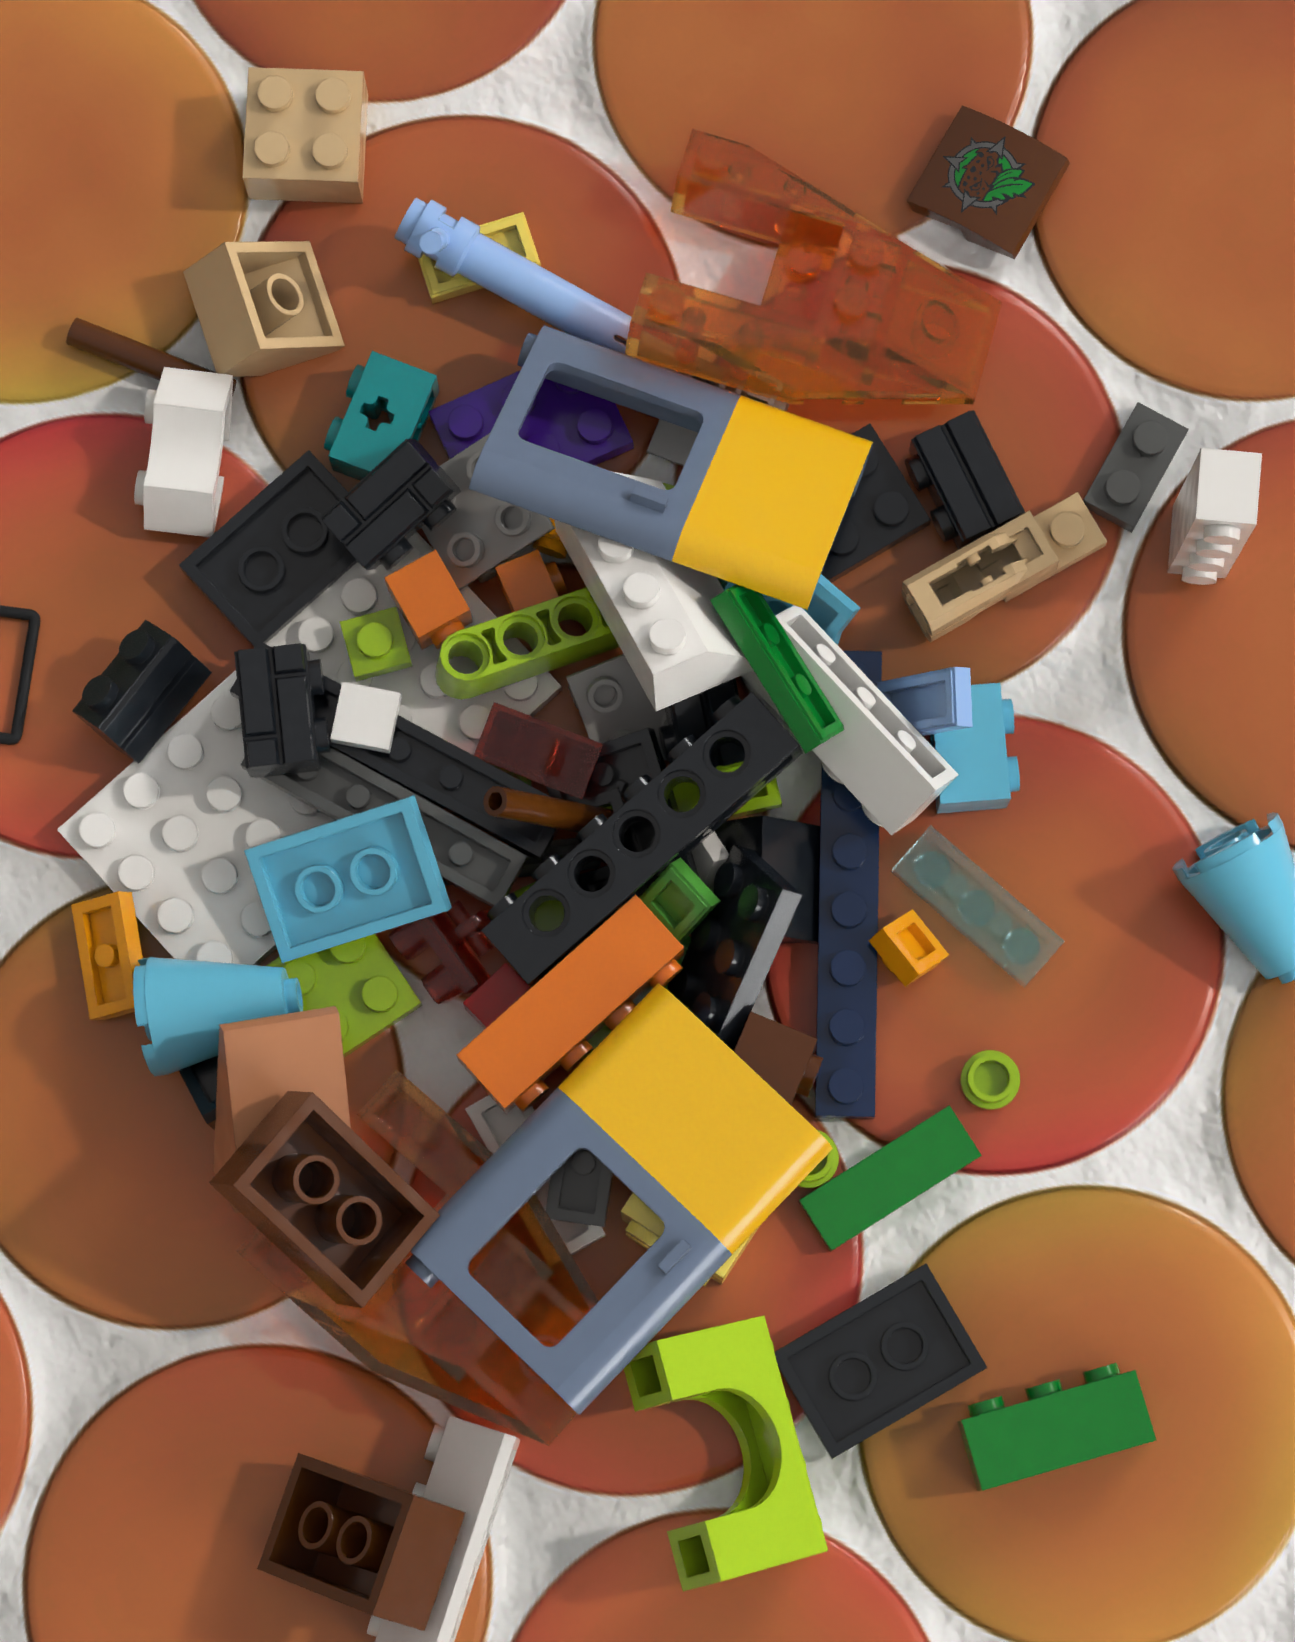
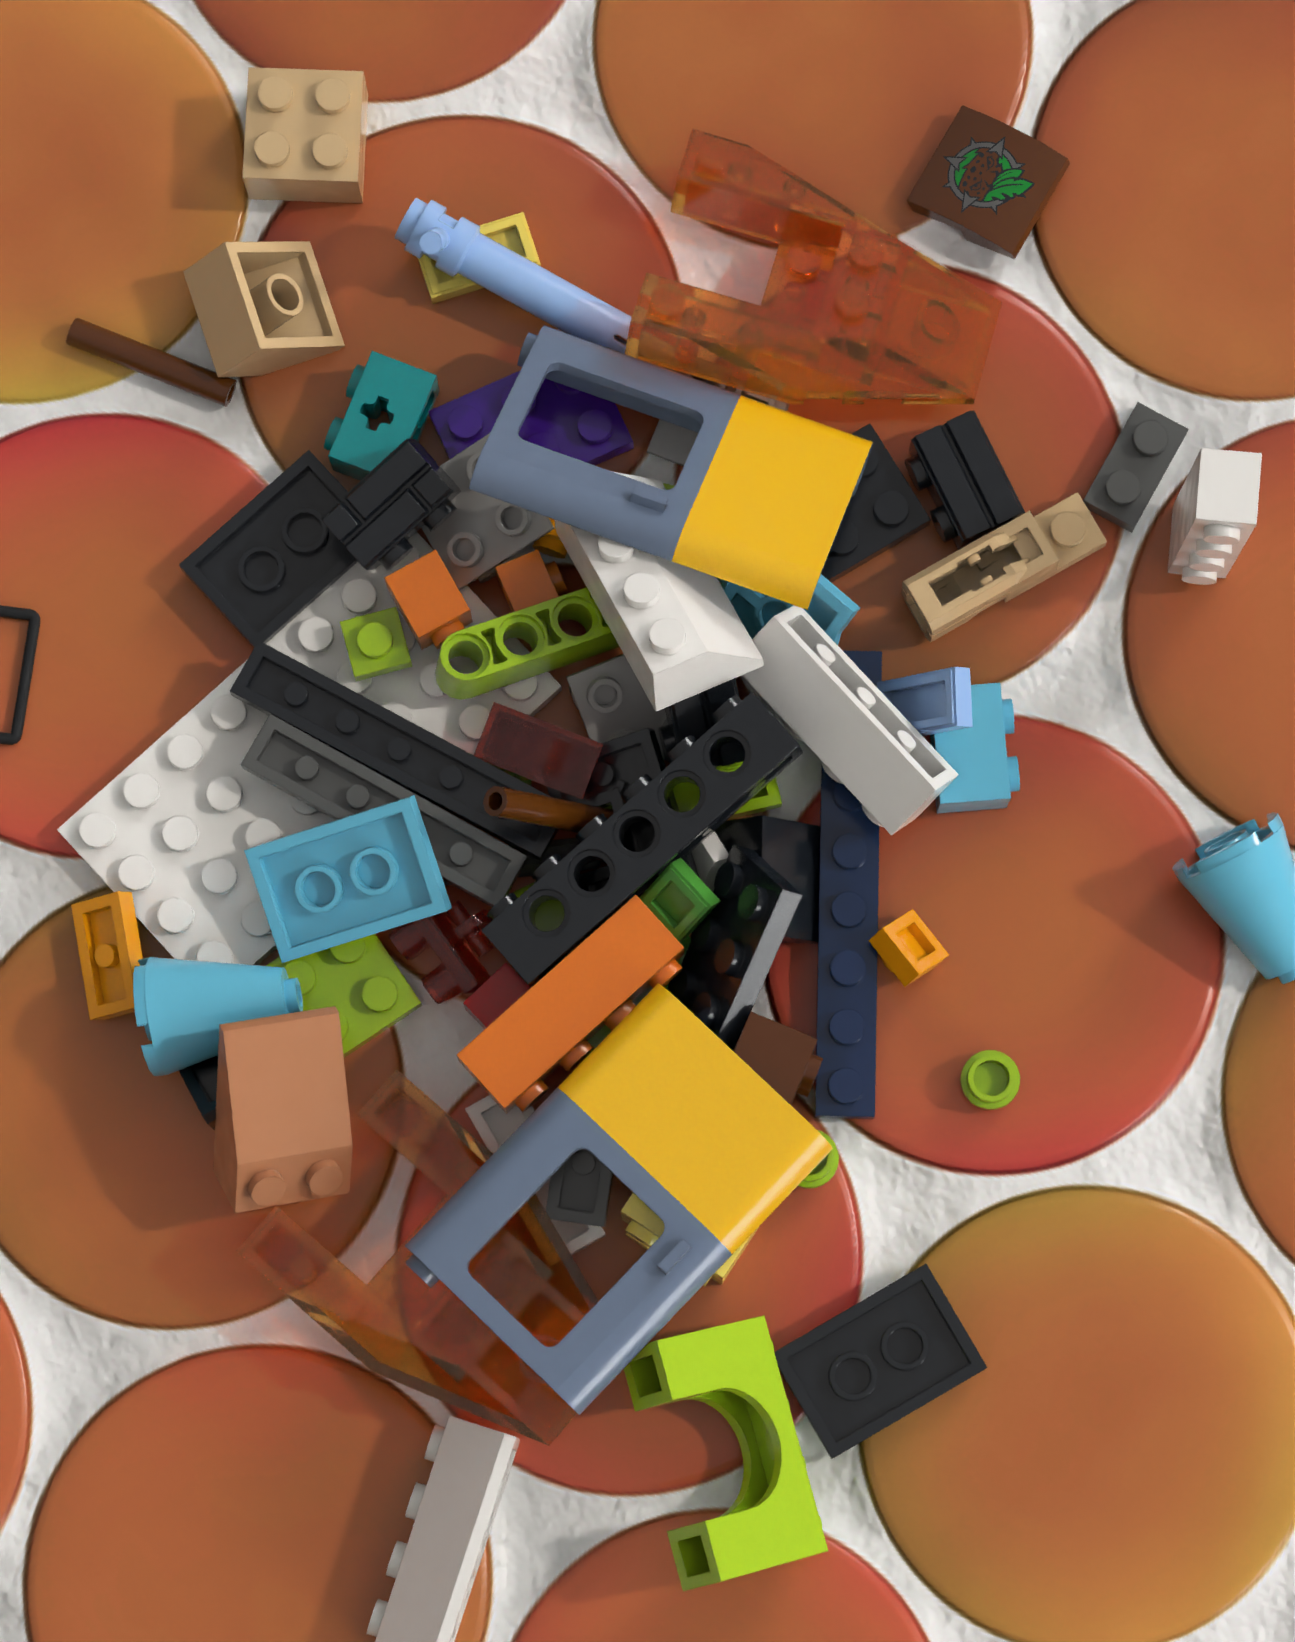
(141, 690): black brick -> none
(188, 432): white brick -> none
(279, 710): black brick -> none
(325, 1198): reddish brown brick -> none
(361, 1542): reddish brown brick -> none
(366, 717): white tile -> none
(778, 666): green tile -> none
(890, 1178): green tile -> none
(977, 906): clear light blue plate -> none
(1055, 1427): green brick -> none

